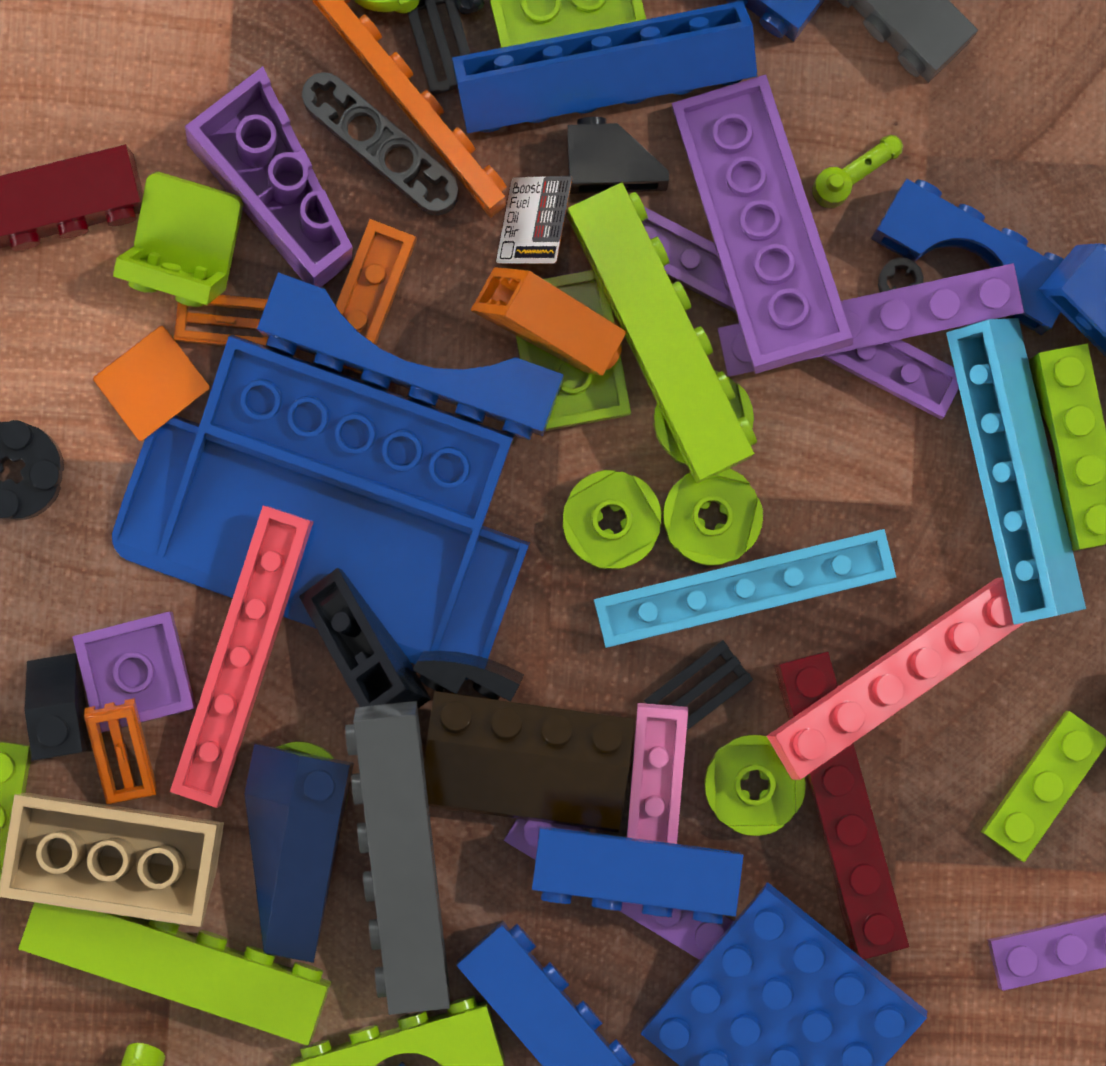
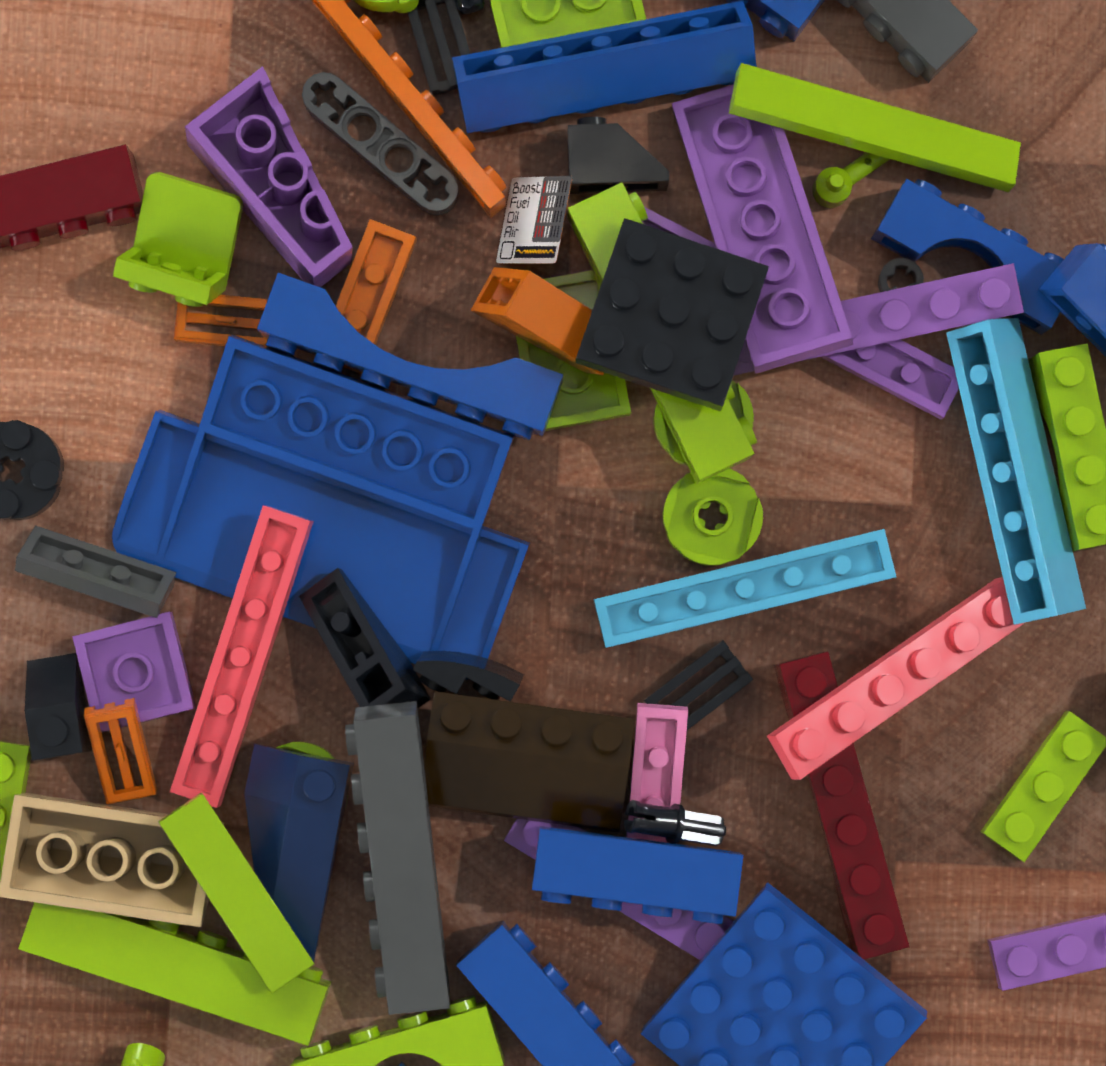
(95, 571): none -> dark grey plate
(151, 383): orange sticker -> none
(236, 892): none -> lime tile
(618, 492): lime plate -> none
(672, 314): none -> black plate
(674, 823): none -> black axle
(733, 805): lime plate -> none
(874, 127): none -> lime tile

